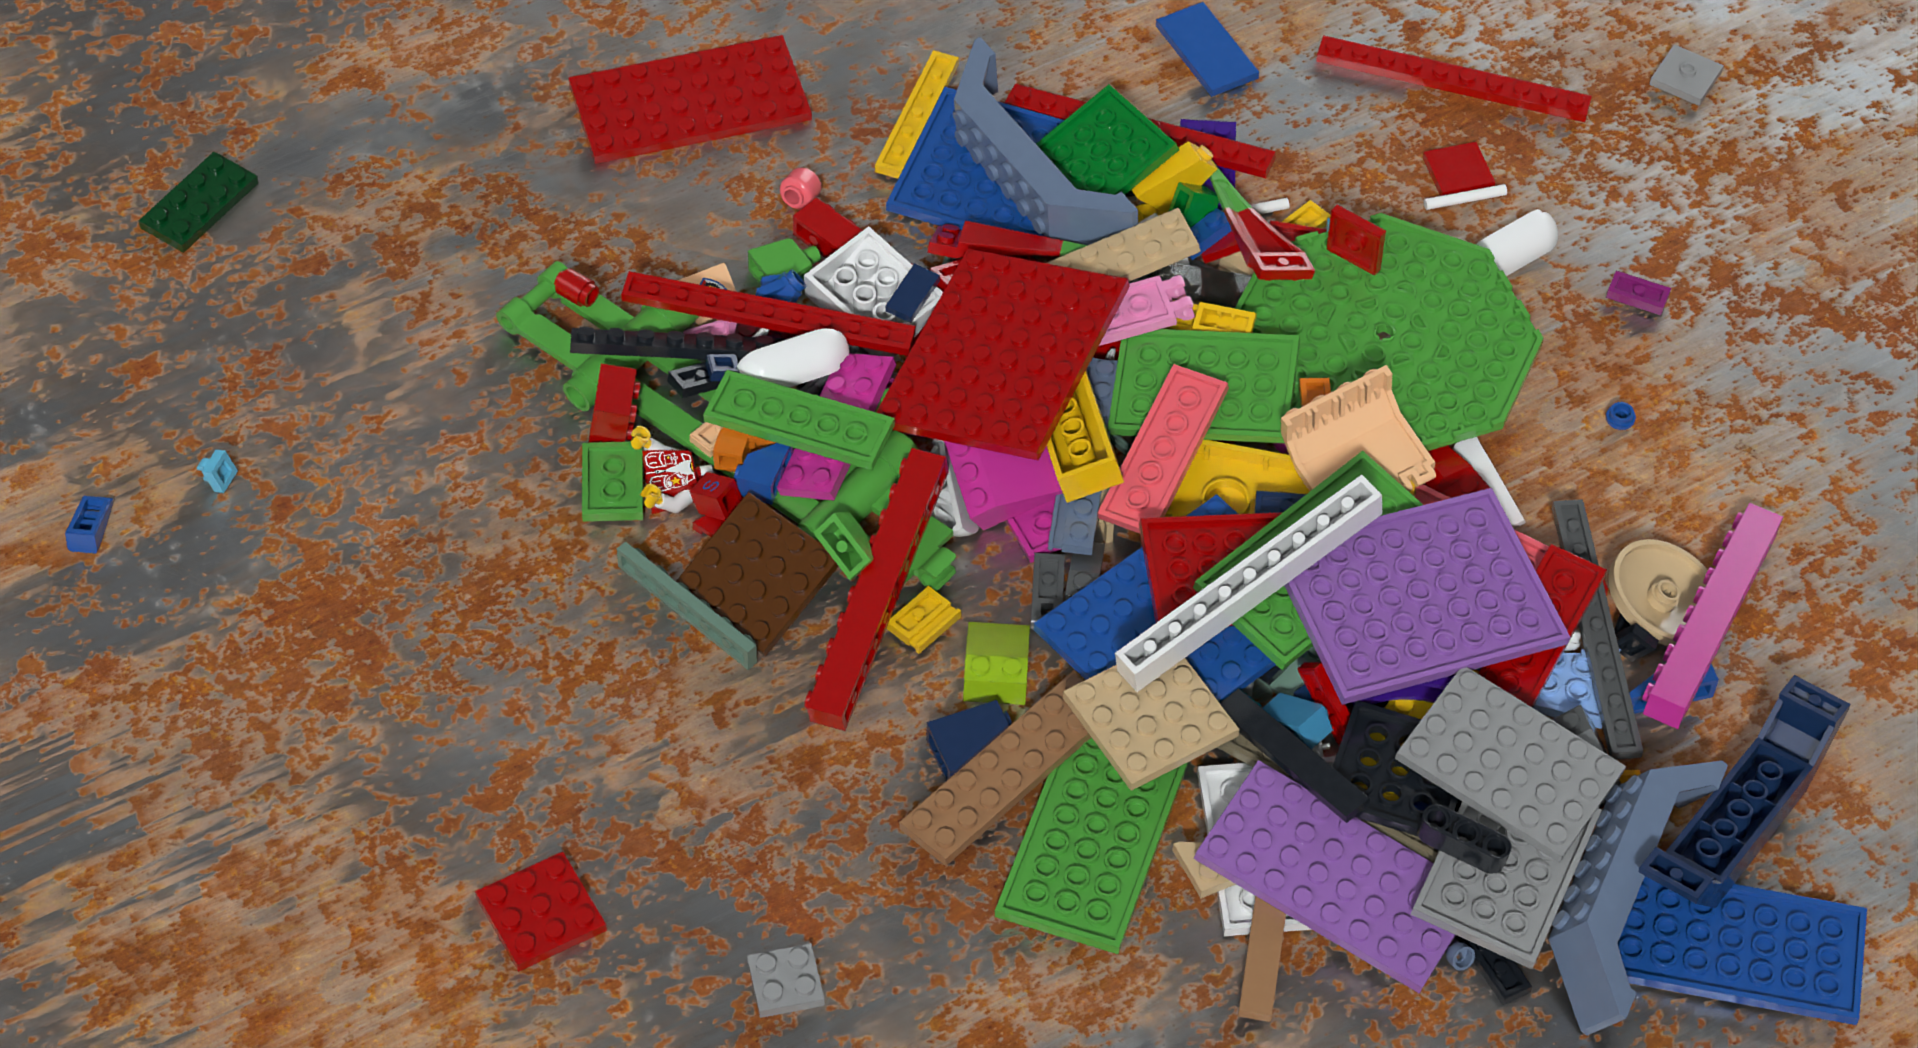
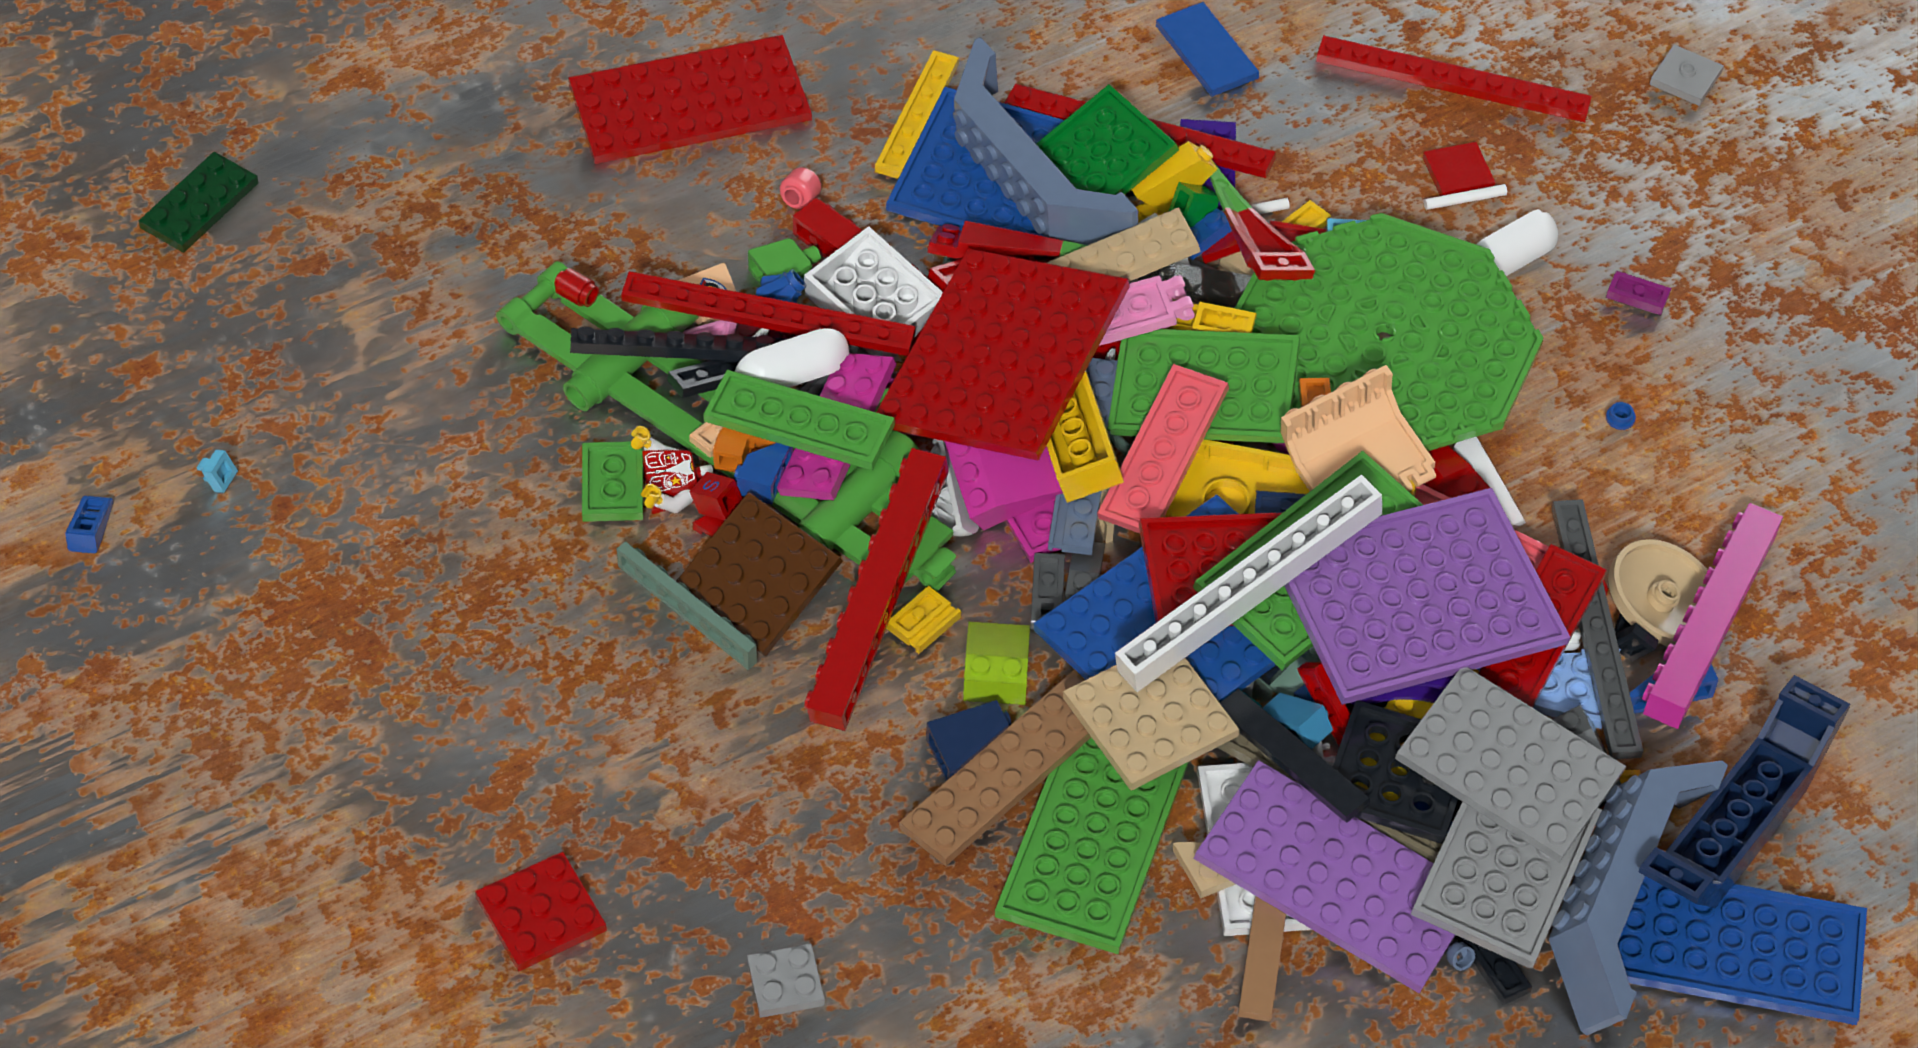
(614, 404): red brick -> none
(719, 363): dark blue tile -> none
(845, 543): bright green slope -> none
(912, 293): dark blue tile -> none
(1356, 239): red tile -> none
(1473, 852): black beam -> none

